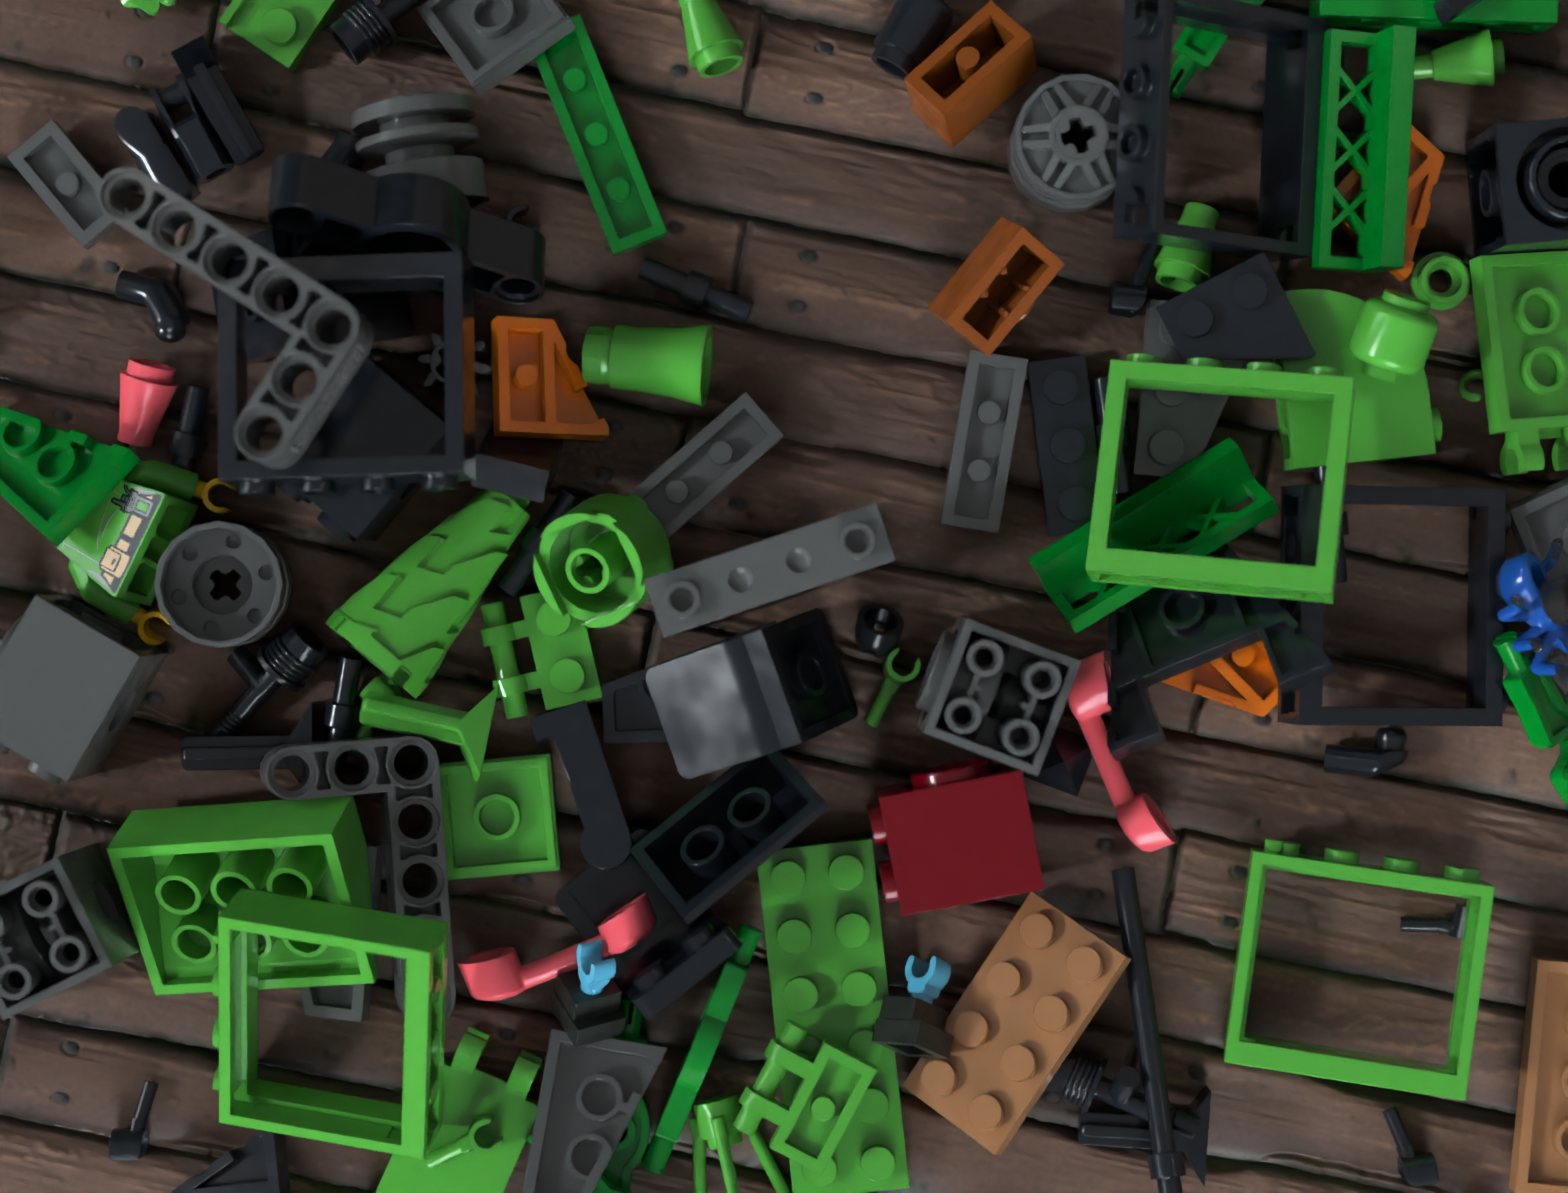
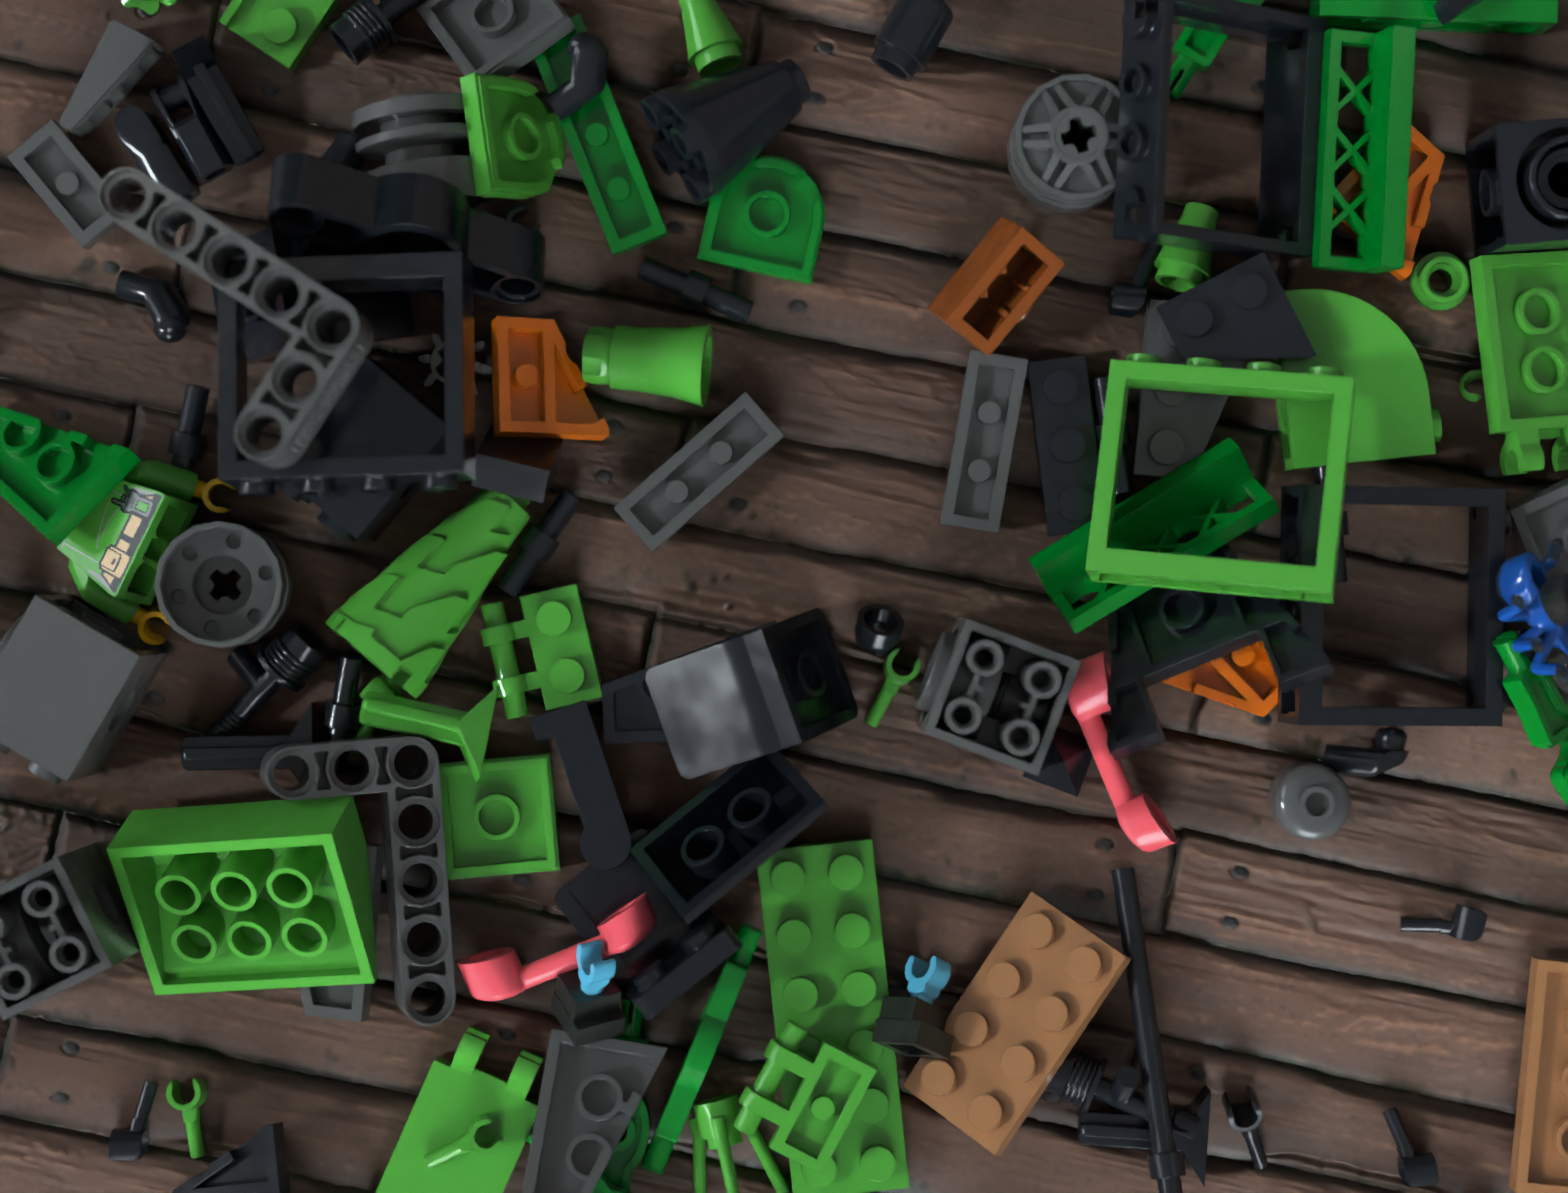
(111, 74): none -> dark grey slope
(144, 399): coral cone -> none
(190, 1113): none -> bright green hand
(313, 1113): bright green window -> none
(510, 137): none -> bright green tile
(587, 75): none -> black arm
(598, 559): bright green brick -> none
(722, 122): none -> black cone
(766, 222): none -> green tile
(769, 570): dark grey fence -> none
(955, 837): dark red brick -> none
(971, 73): dark orange brick -> none
(1246, 1120): none -> black hand
(1309, 800): none -> dark grey head
(1347, 1065): bright green window -> none
(1393, 335): bright green head -> none
(1464, 61): bright green cone -> none

